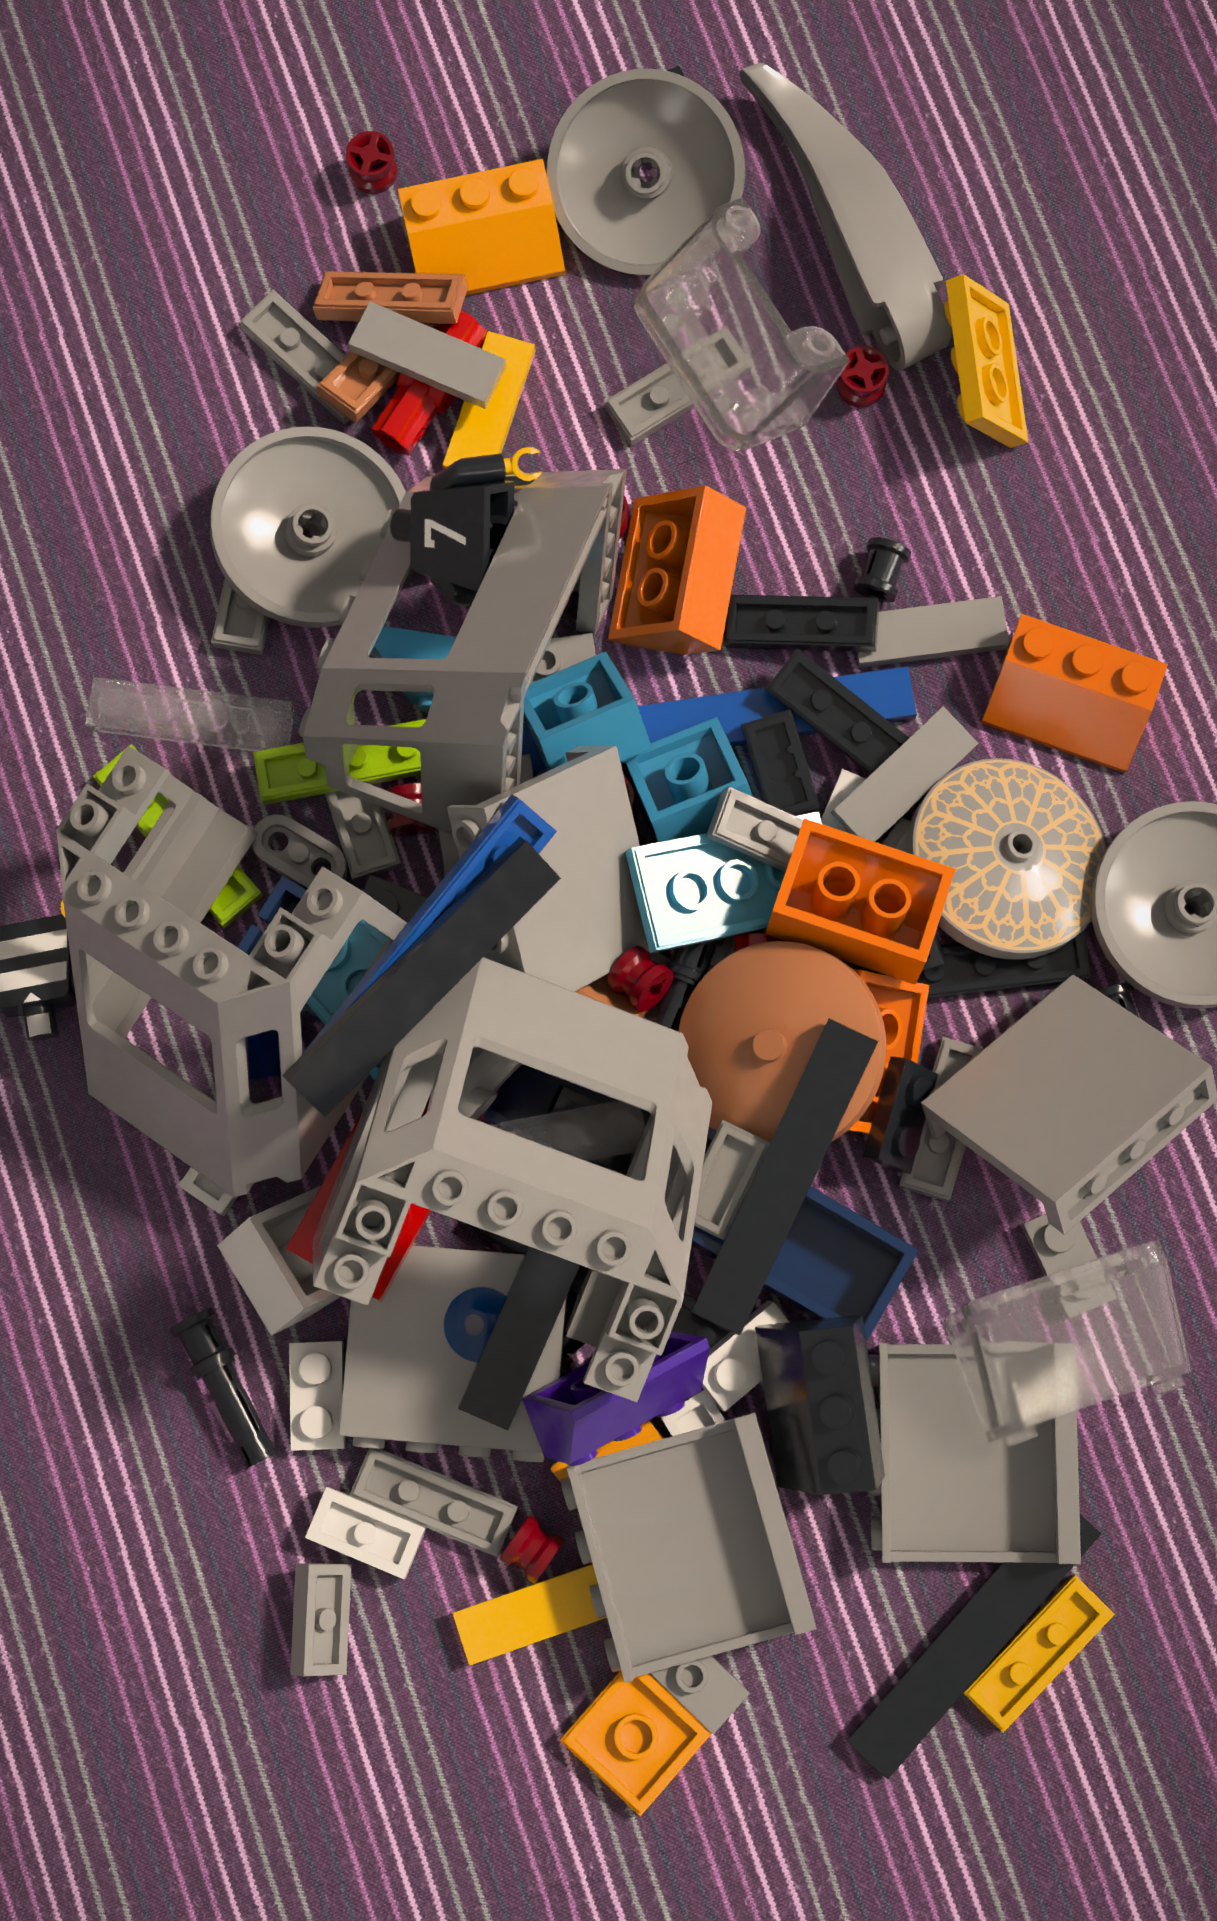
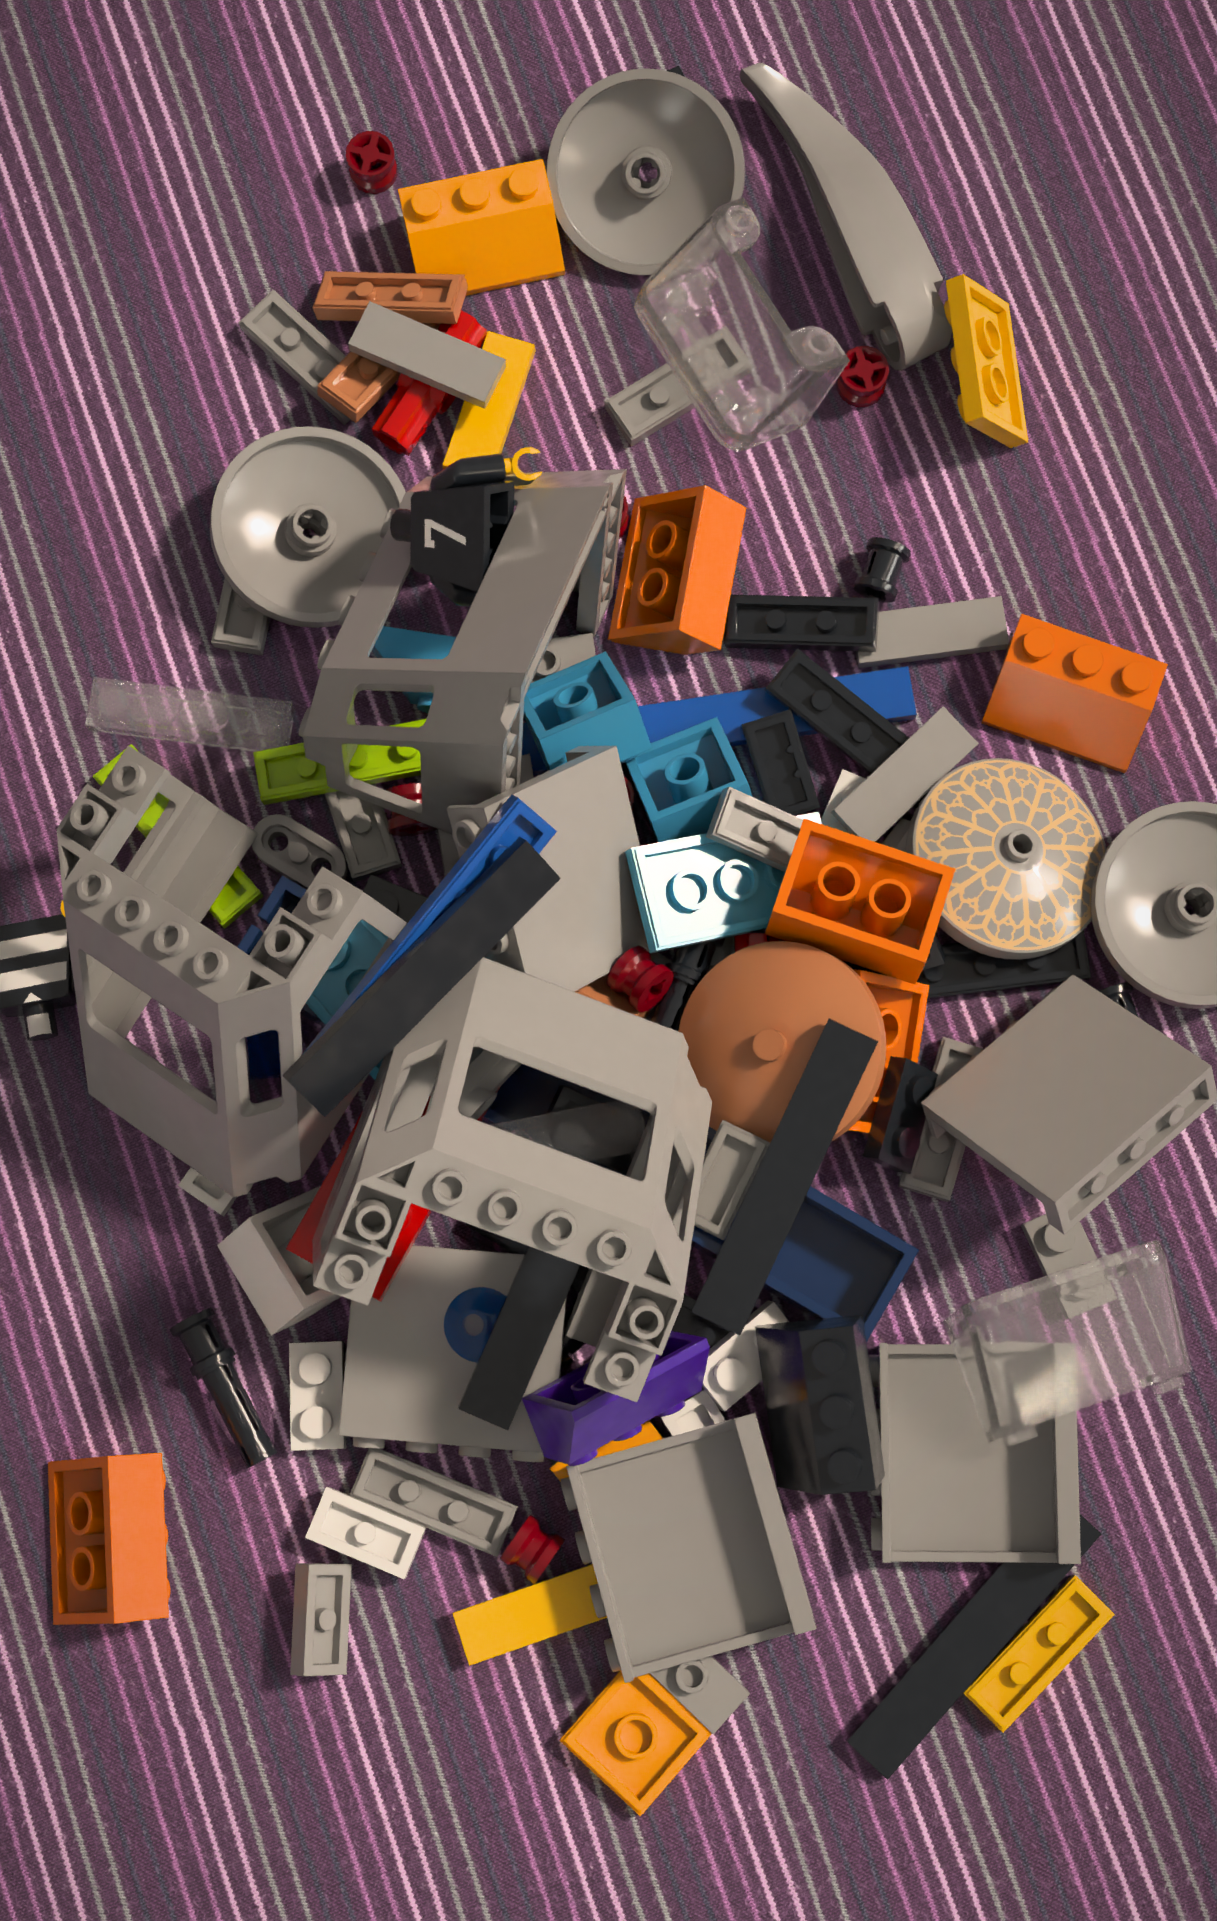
(108, 1539): none -> orange slope

